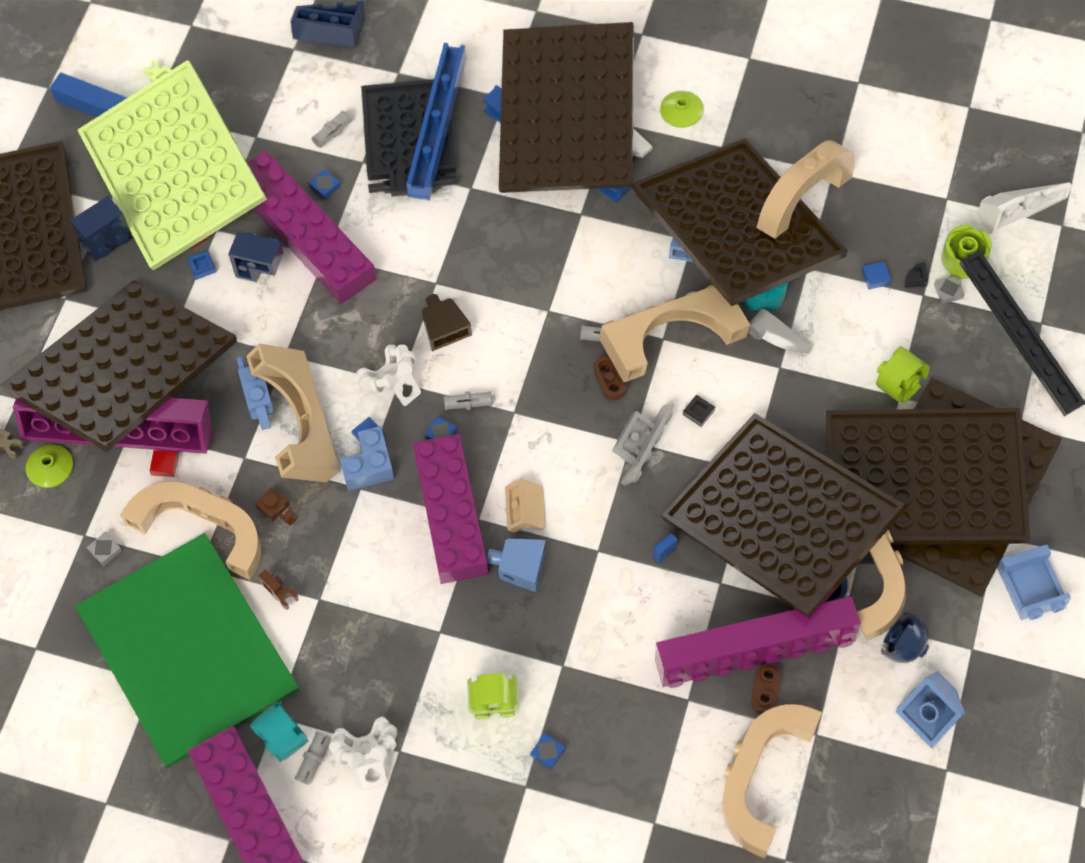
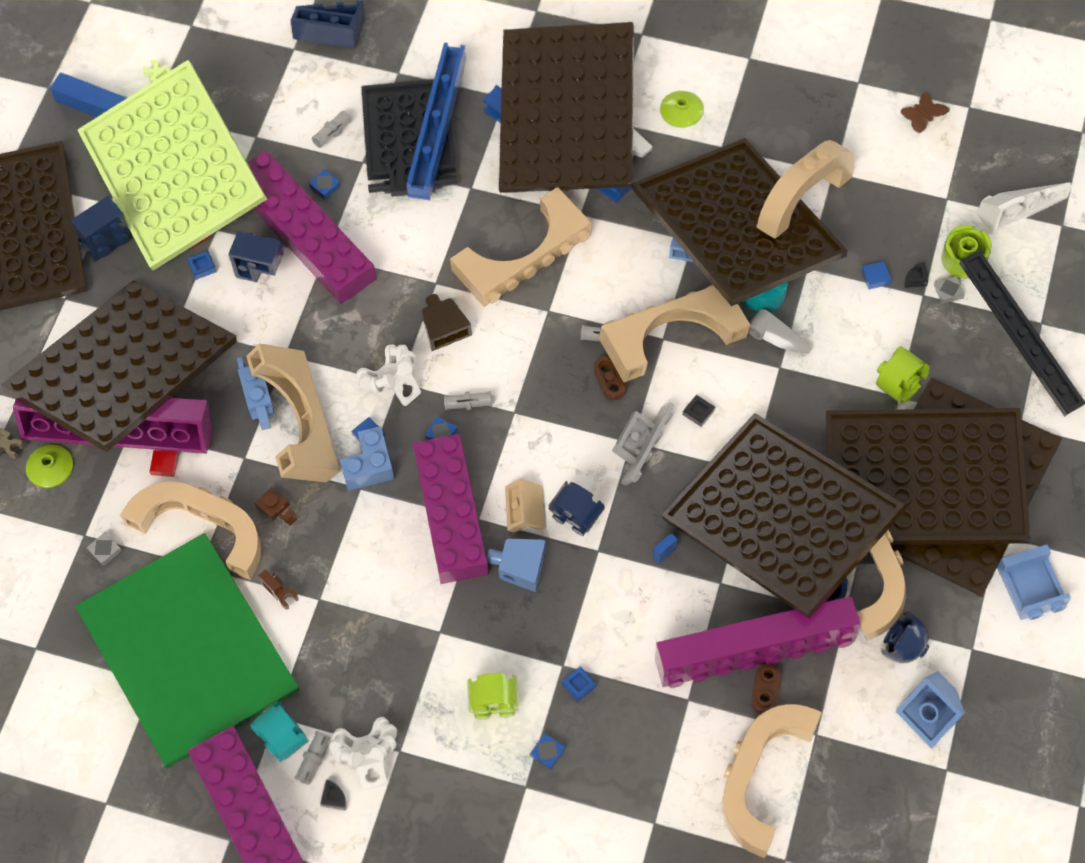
(333, 796): none -> black tile
(492, 278): none -> tan arch
(576, 507): none -> dark blue brick
(579, 684): none -> blue tile
(923, 111): none -> reddish brown piece

